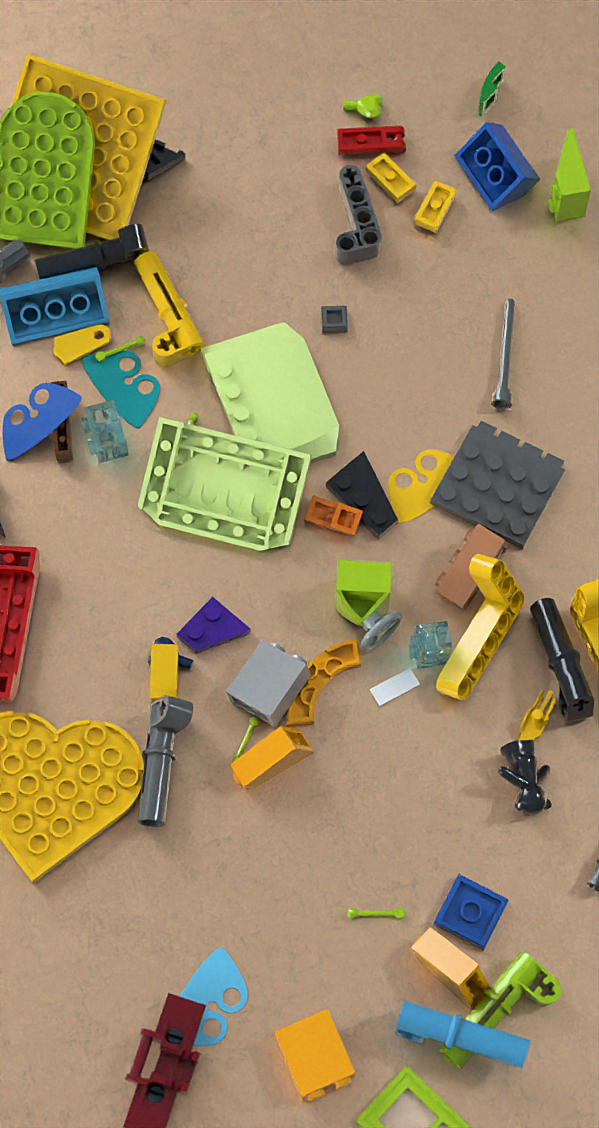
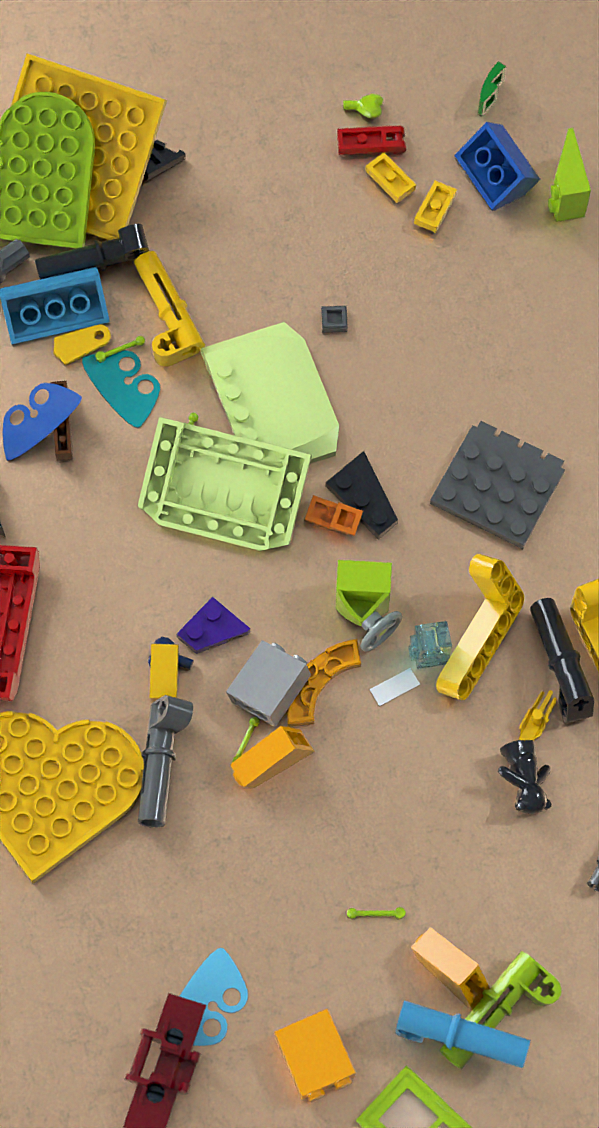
(108, 431): clear light blue brick -> none
(357, 212): dark grey beam -> none
(415, 500): yellow piece -> none
(457, 583): nougat wedge -> none
(471, 912): blue tile -> none
(502, 397): dark grey piece -> none

